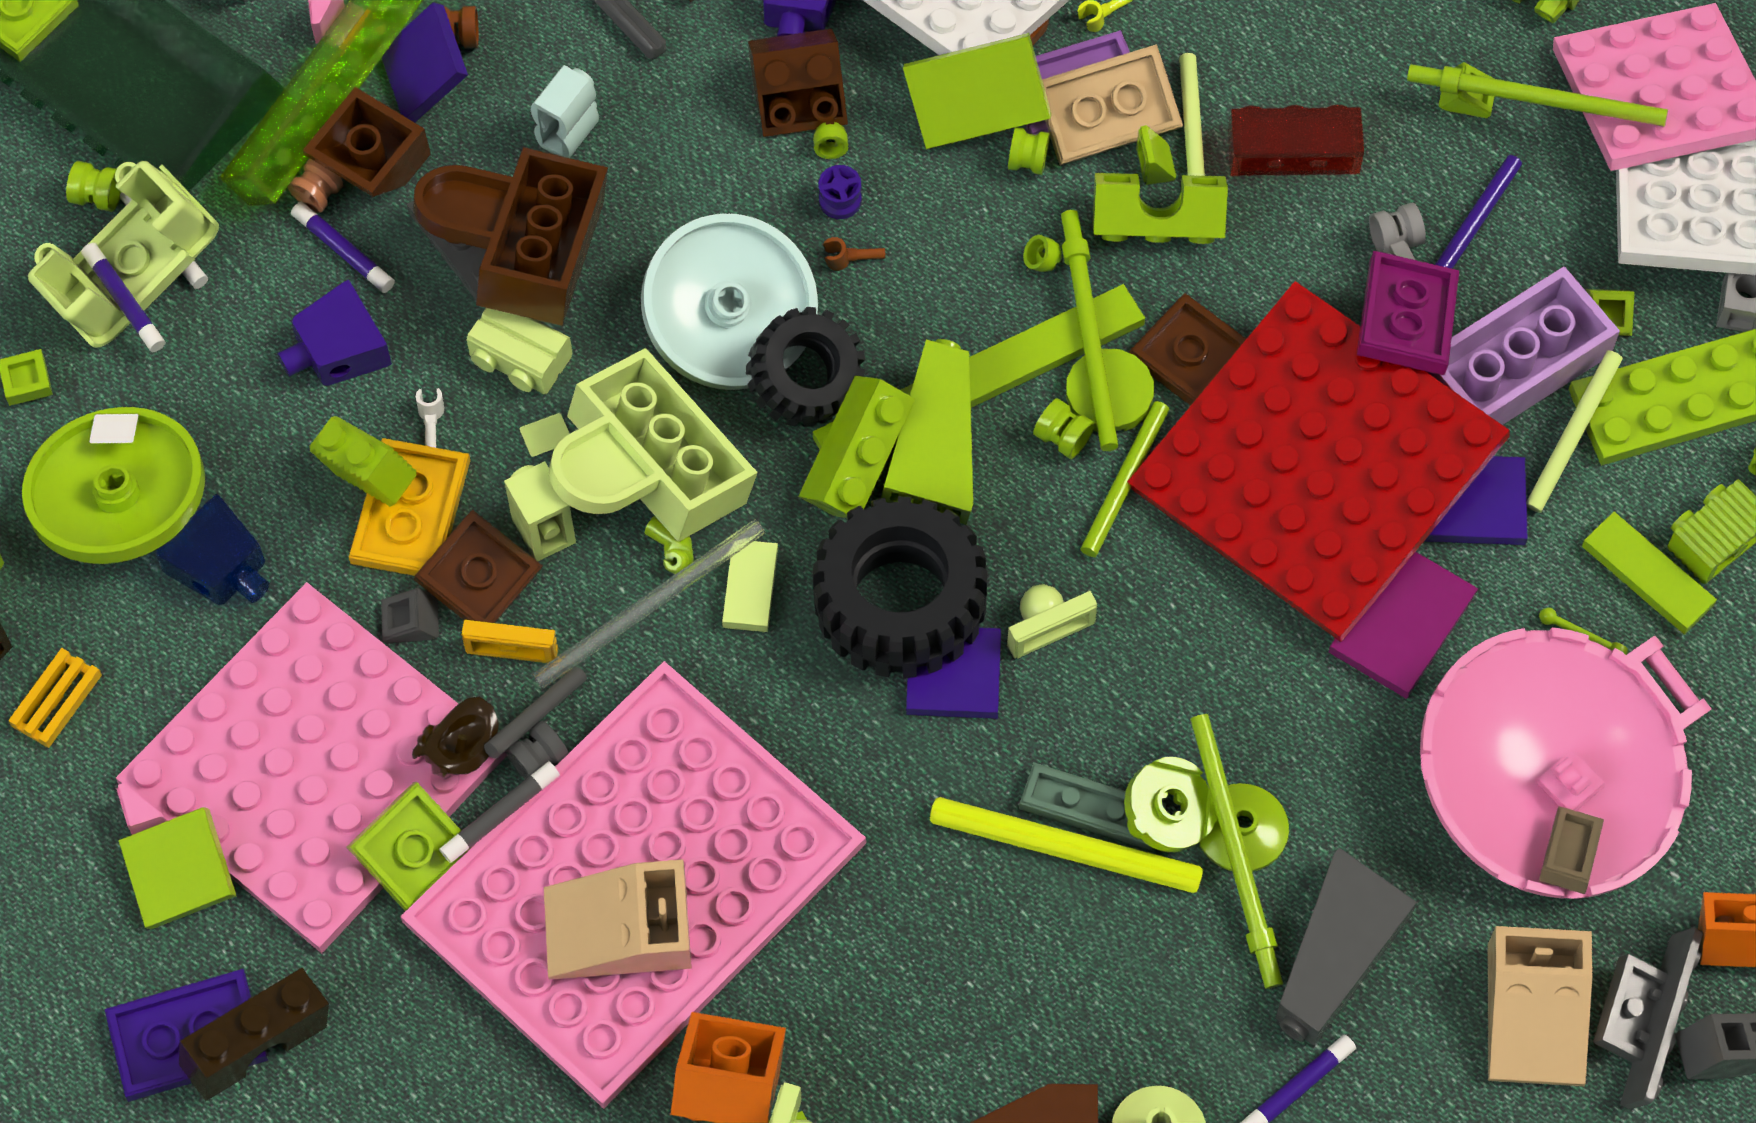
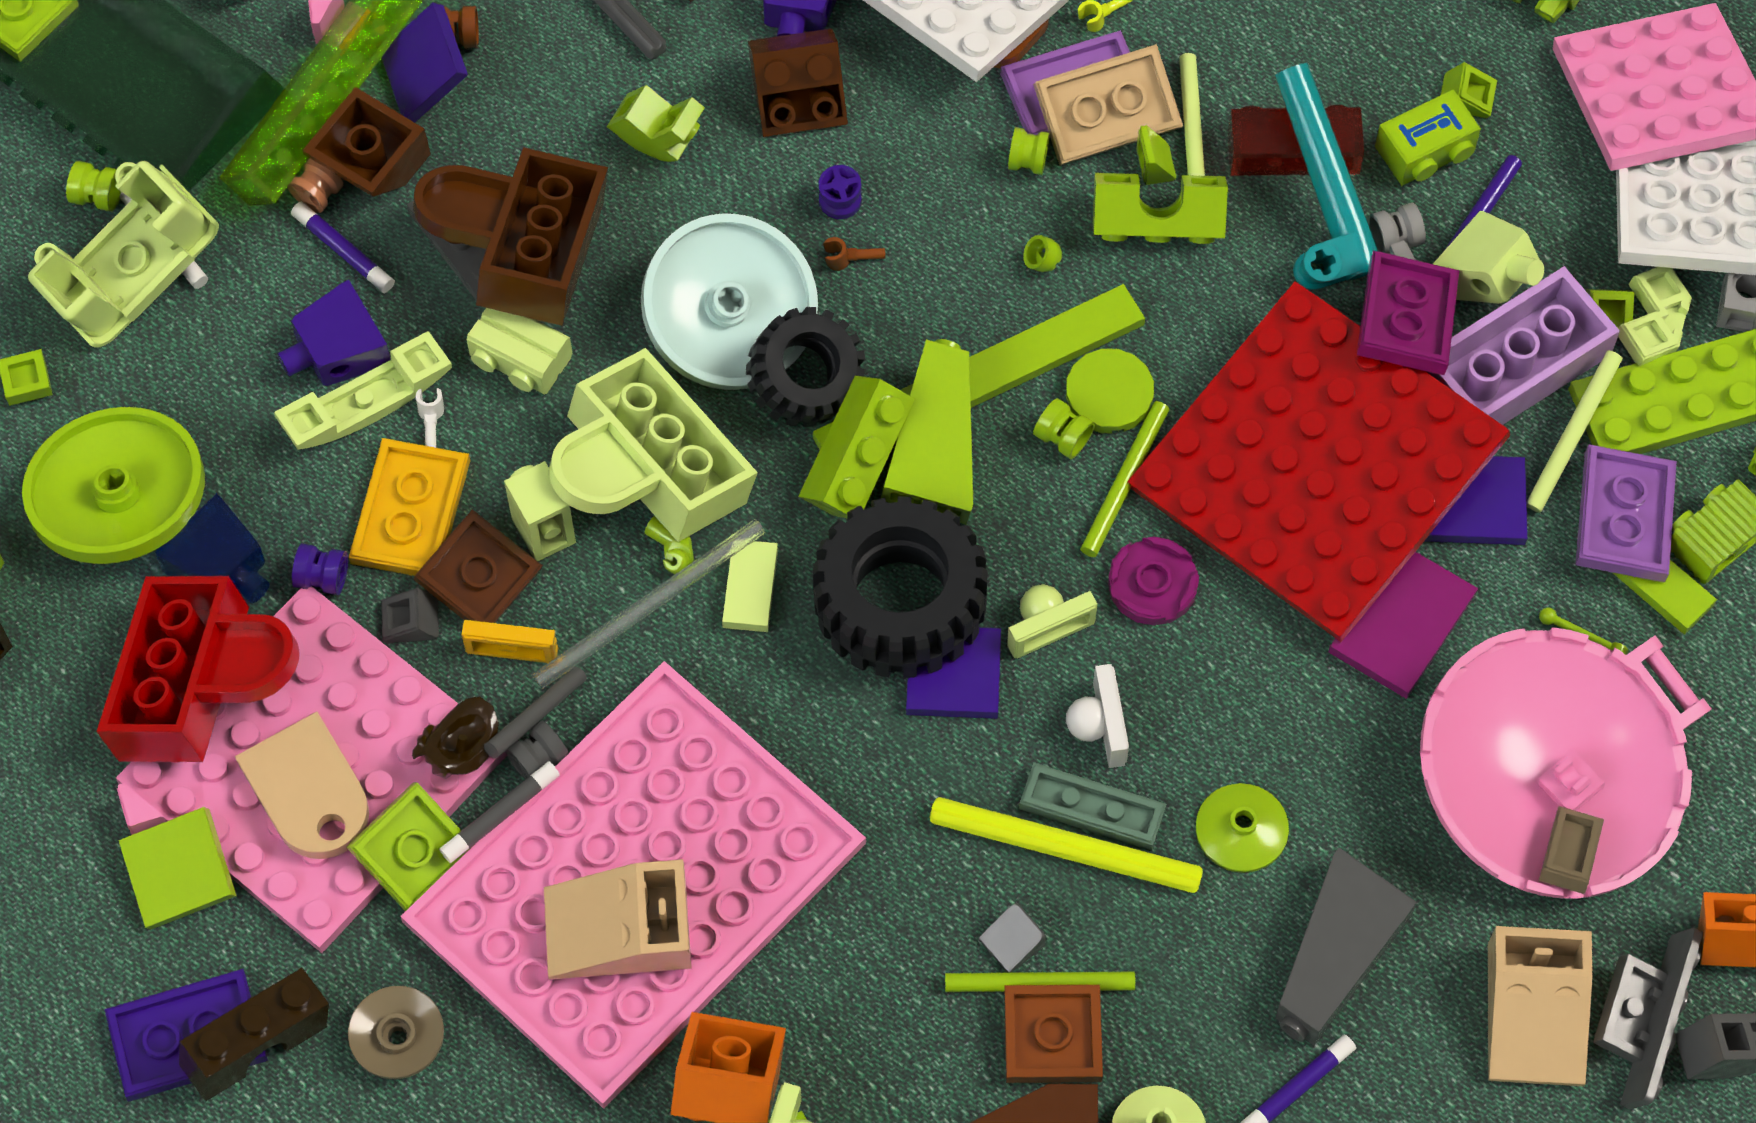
(43, 686): yellow tile -> none
(113, 428): white sticker -> none
(123, 297): dark purple bar -> none
(185, 658): none -> red brick
(304, 785): none -> tan tile
(320, 569): none -> dark purple wheel
(363, 460): lime brick -> none
(366, 398): none -> yellowish green slope
(392, 1011): none -> dark tan dish
(544, 434): yellowish green sticker -> none
(565, 112): light aqua brick -> none
(655, 125): none -> lime brick
(830, 150): lime hinge -> none
(977, 91): lime tile -> none
(996, 981): none -> lime bar
(1013, 938): none -> slope
(1053, 1033): none -> dark orange plate
(1076, 255): lime bar -> none
(1101, 717): none -> white tile
(1150, 820): plate -> none
(1153, 581): none -> magenta tile
(1187, 348): reddish brown tile -> none
(1260, 937): lime bar -> none
(1351, 241): none -> teal axle
(1428, 138): none -> lime brick
(1453, 80): lime bar -> none
(1491, 260): none -> yellowish green torso
(1626, 513): none -> medium lavender tile
(1661, 329): none -> yellowish green tile

